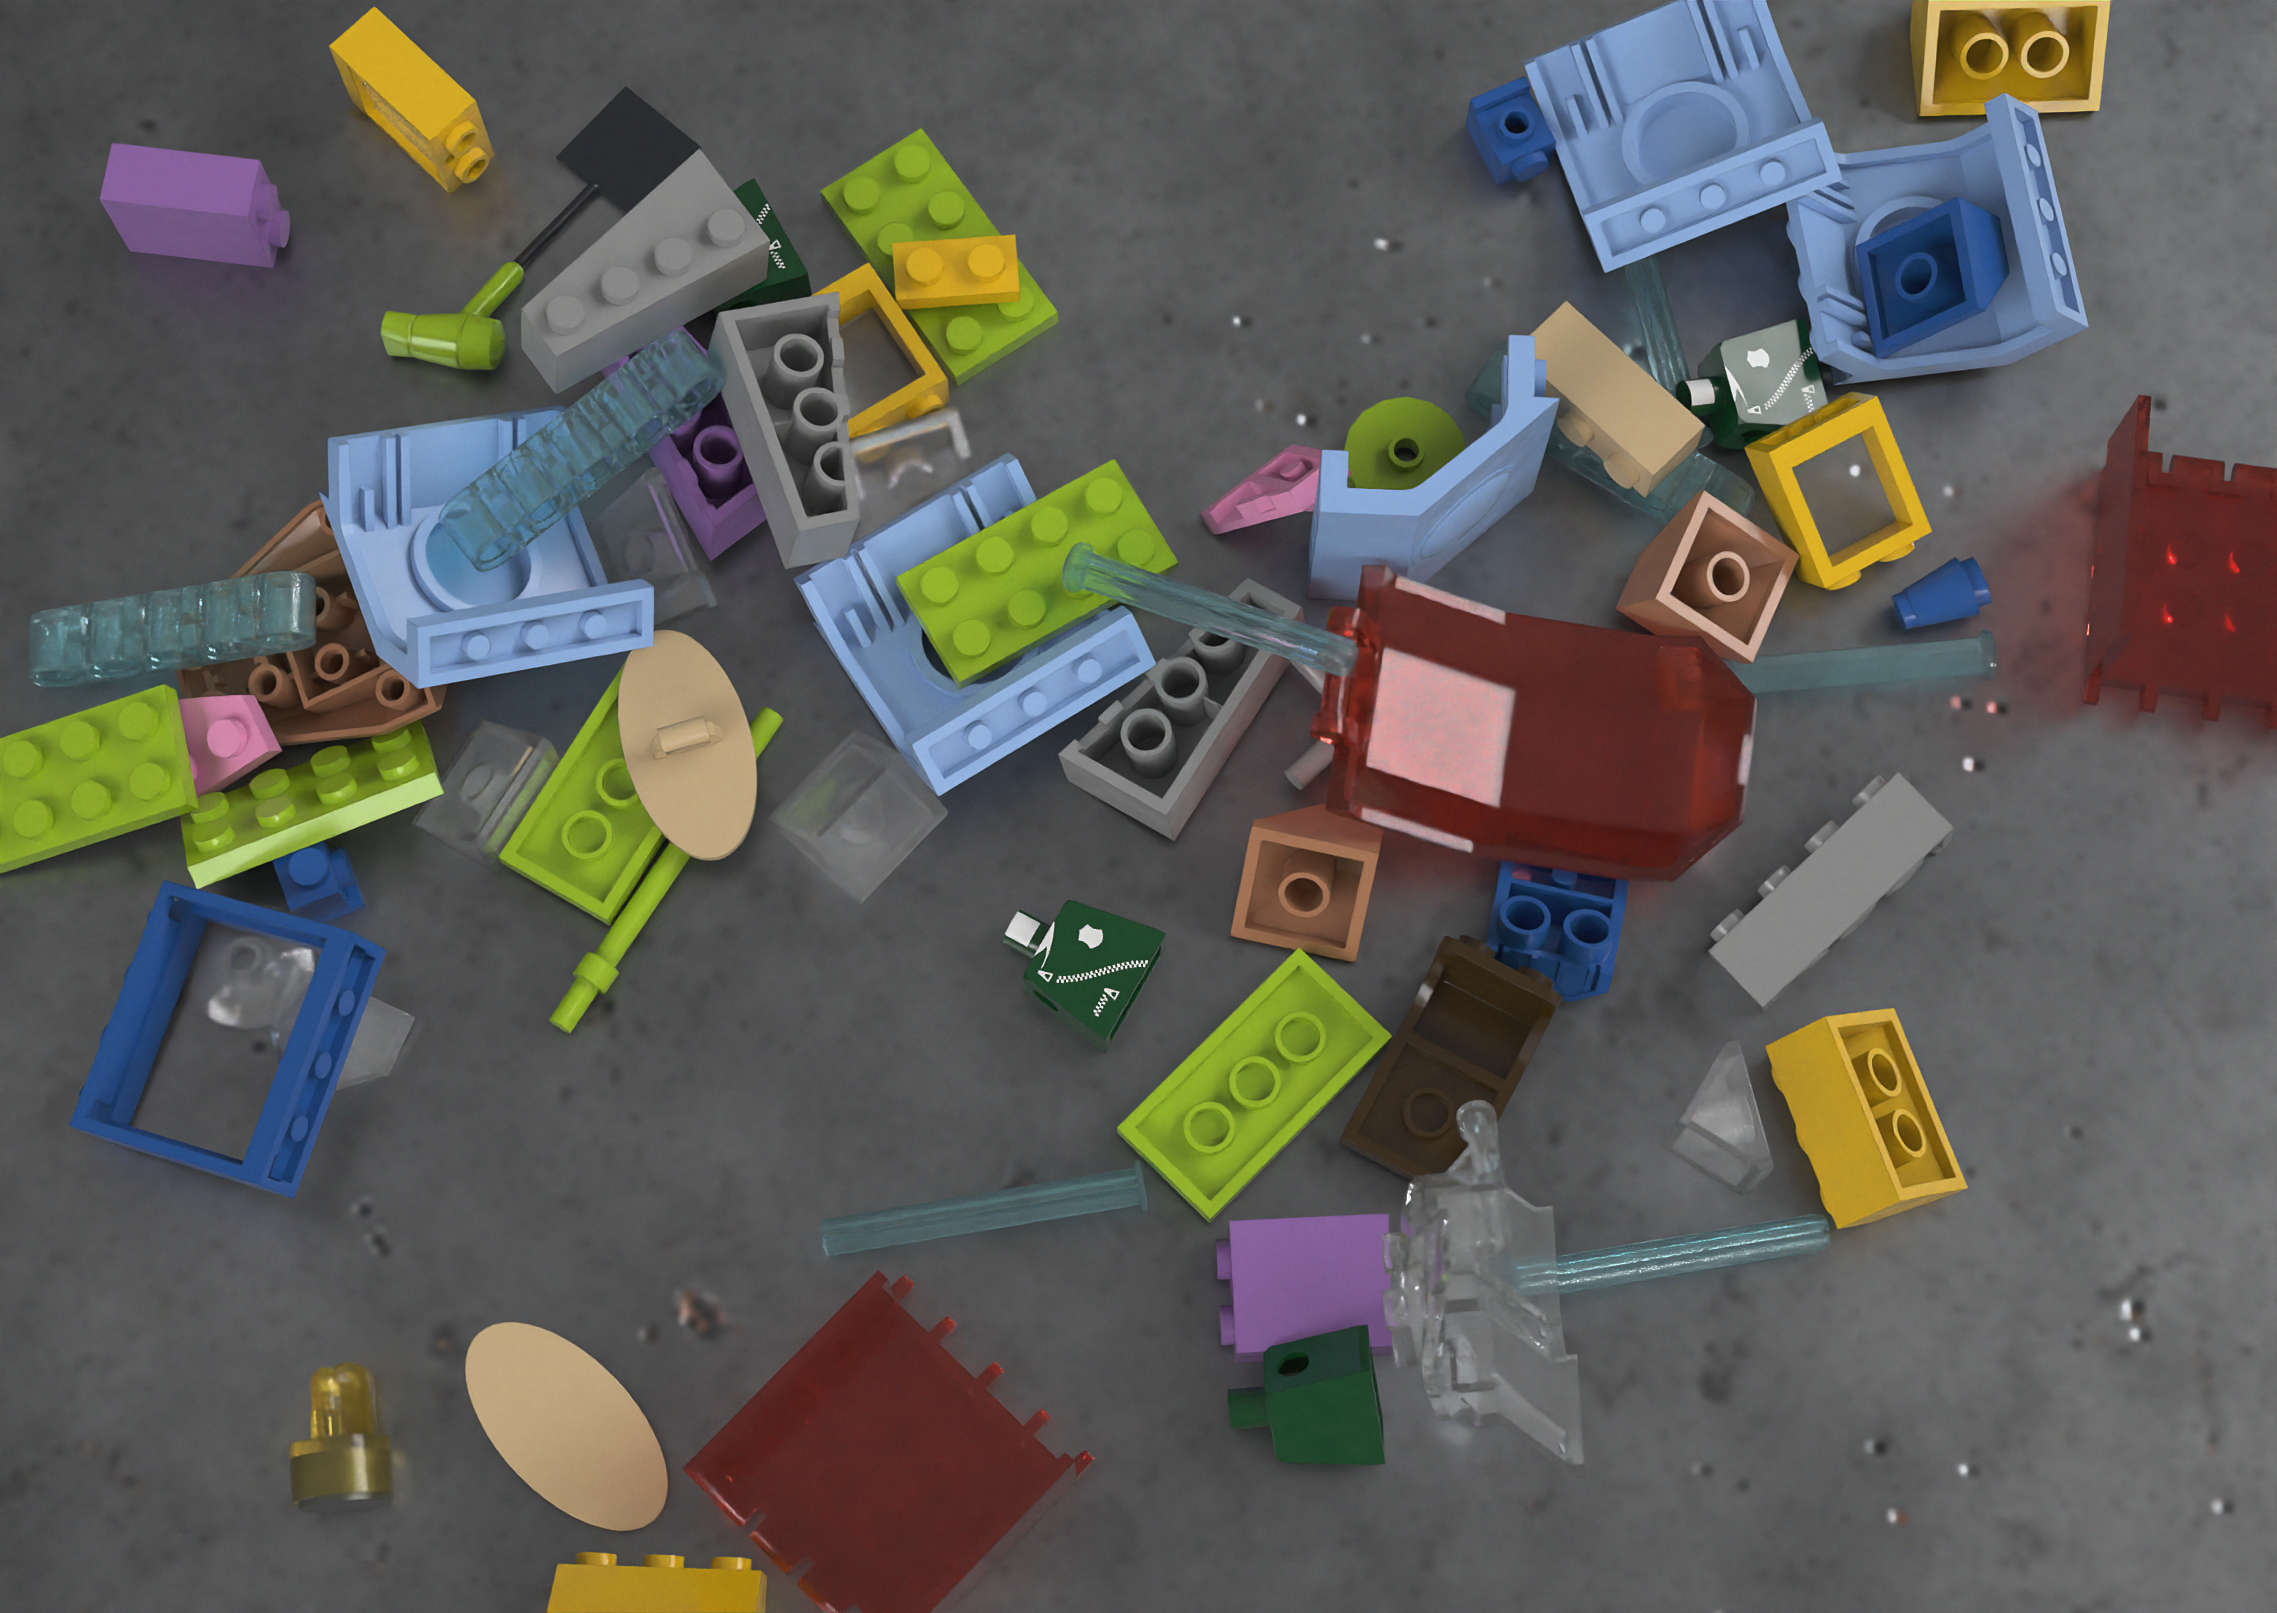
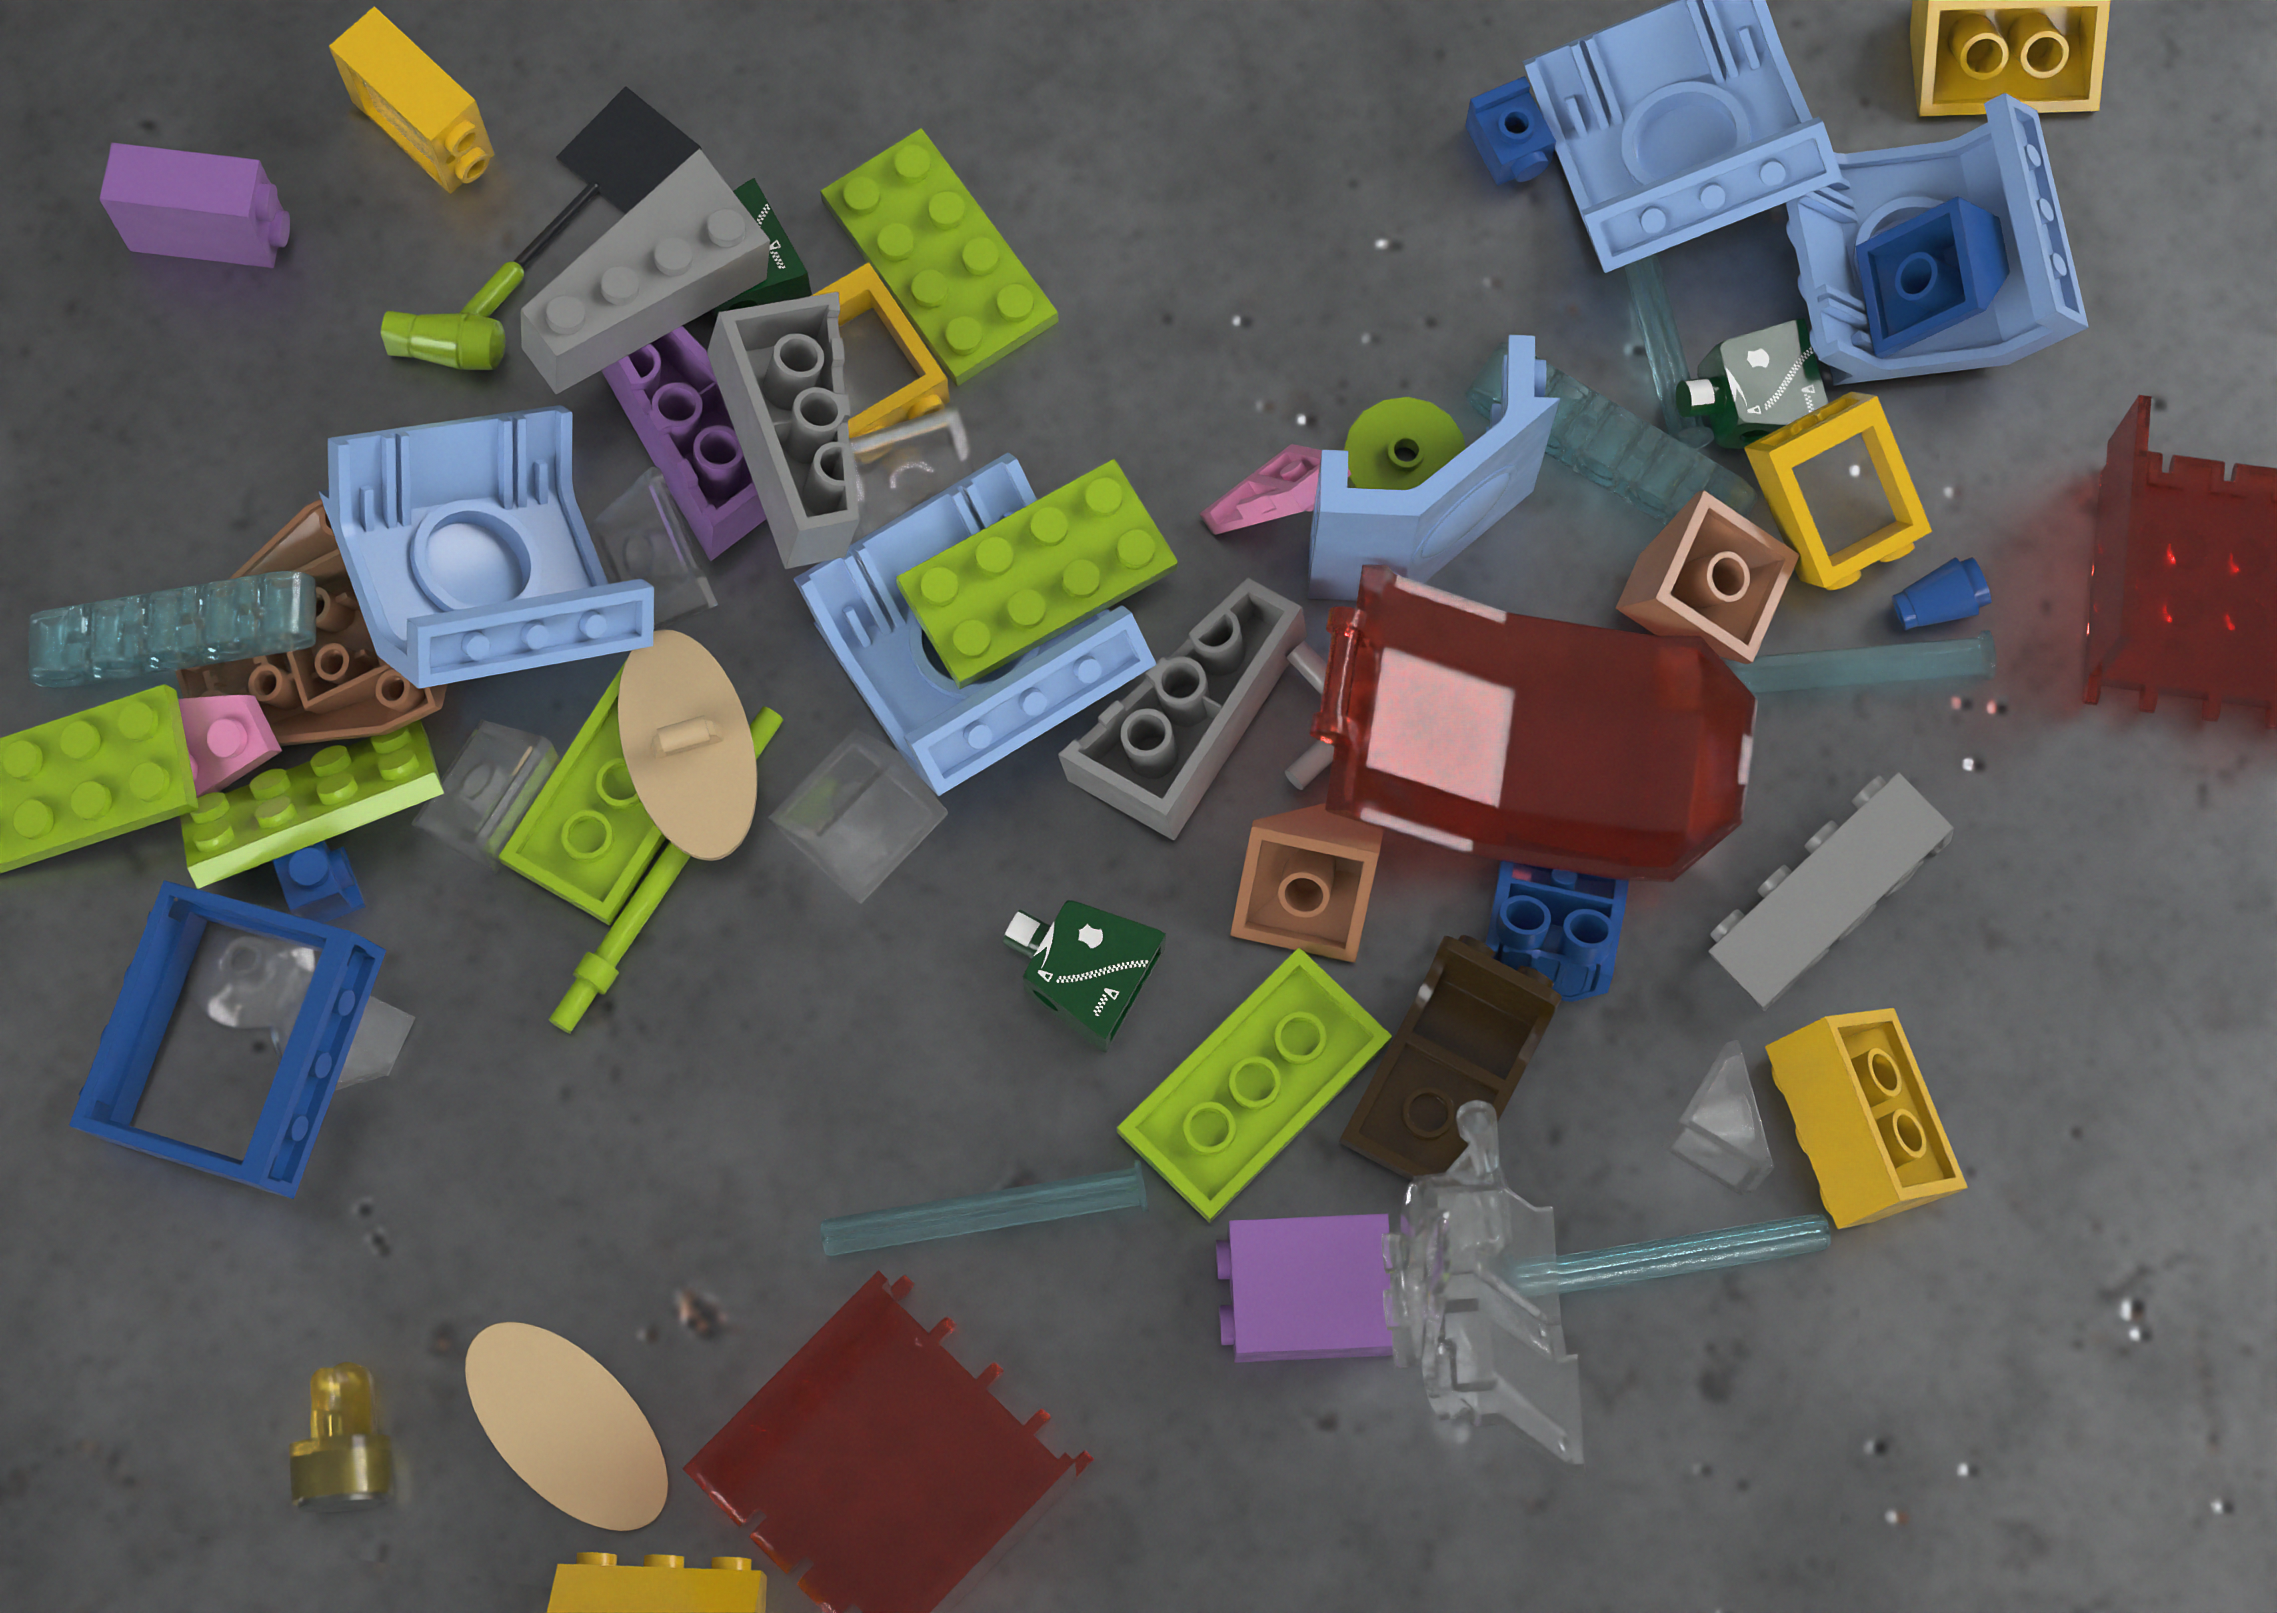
(581, 450): clear light blue beam -> none
(956, 272): yellow plate -> none
(1208, 611): clear light blue axle -> none
(1317, 1400): dark green torso -> none
(1613, 403): tan brick -> none

